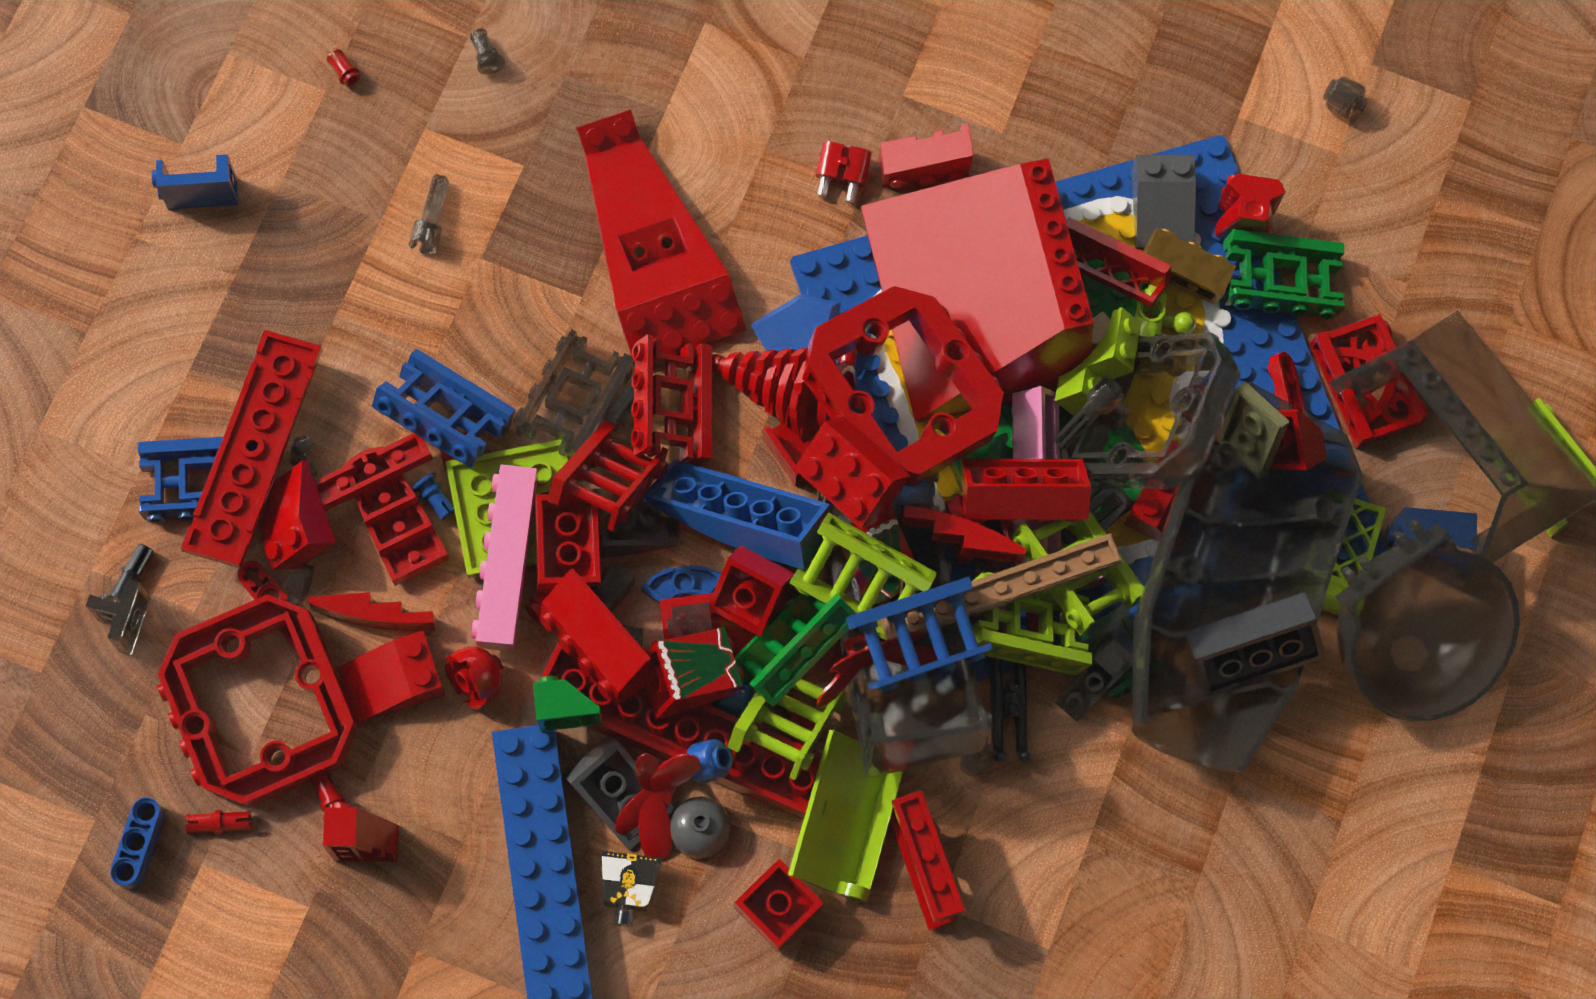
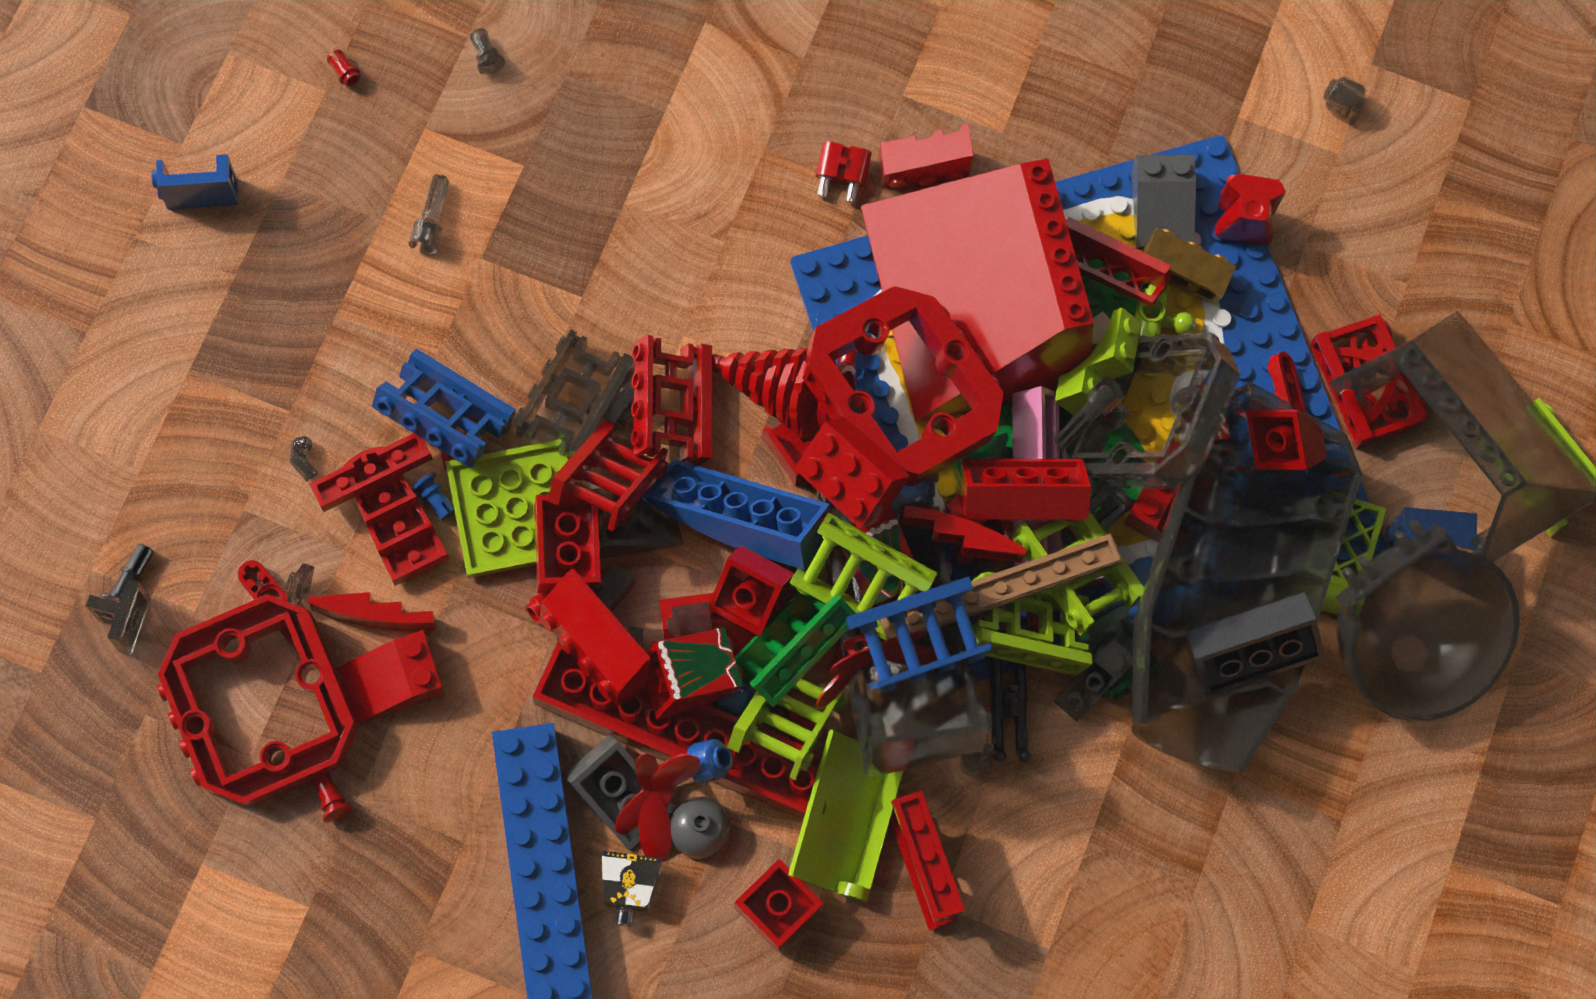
(136, 828): blue beam -> none
(191, 454): blue fence -> none
(218, 822): red pin -> none
(243, 478): red piece -> none
(294, 521): red slope -> none
(358, 835): red wedge -> none
(475, 674): red cylinder -> none
(506, 558): bright pink brick -> none
(563, 706): green slope -> none
(667, 291): red wing -> none
(681, 582): blue tile -> none
(794, 322): blue tile -> none
(1253, 429): olive tile -> none
(1288, 253): green fence -> none

